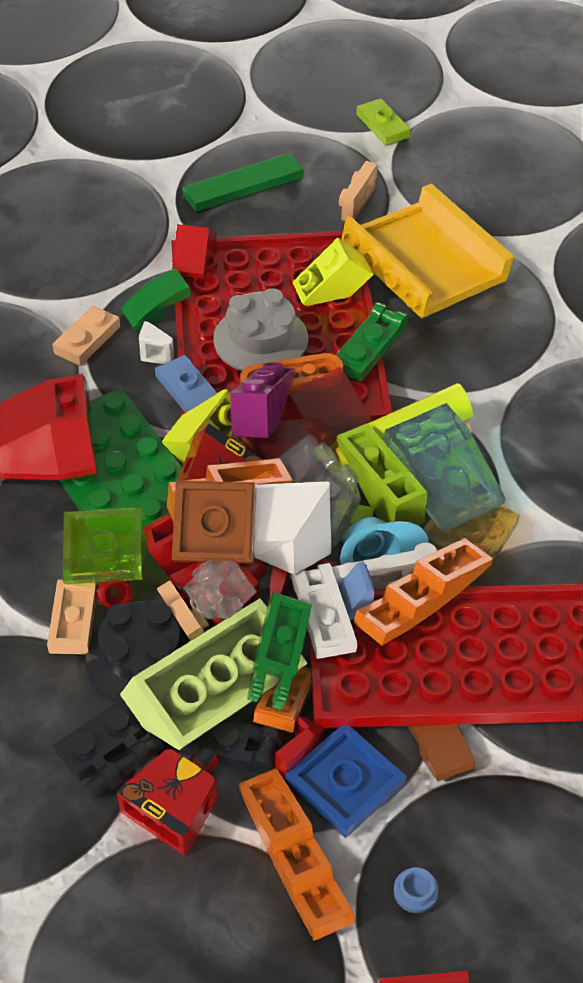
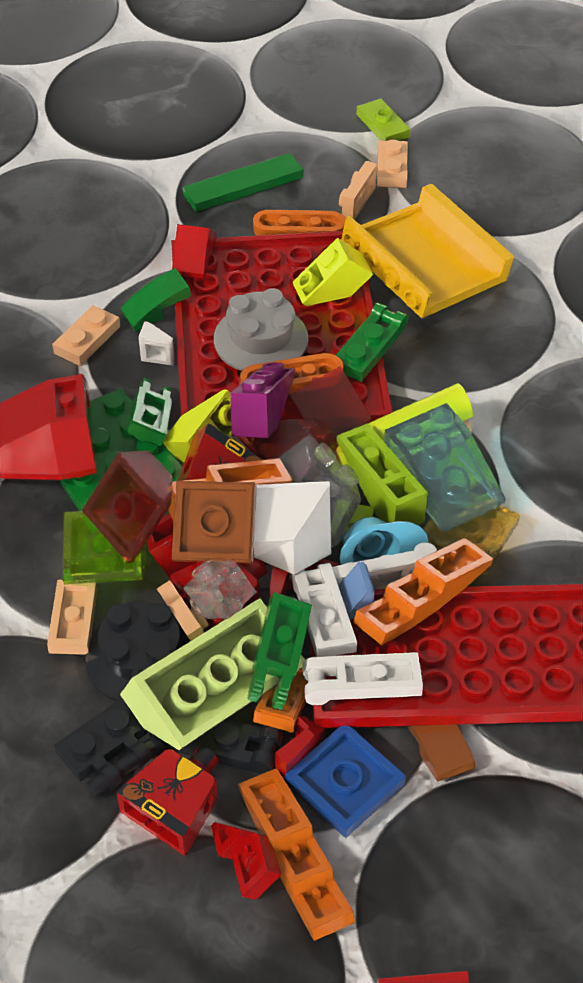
(123, 595): red plate -> none
(130, 501): none -> clear red slope
(150, 413): none -> green hinge
(184, 383): medium blue plate -> none
(252, 858): none -> red slope
(296, 221): none -> orange plate
(362, 677): none -> white plate
(392, 163): none -> light nougat plate
(416, 890): medium blue plate -> none

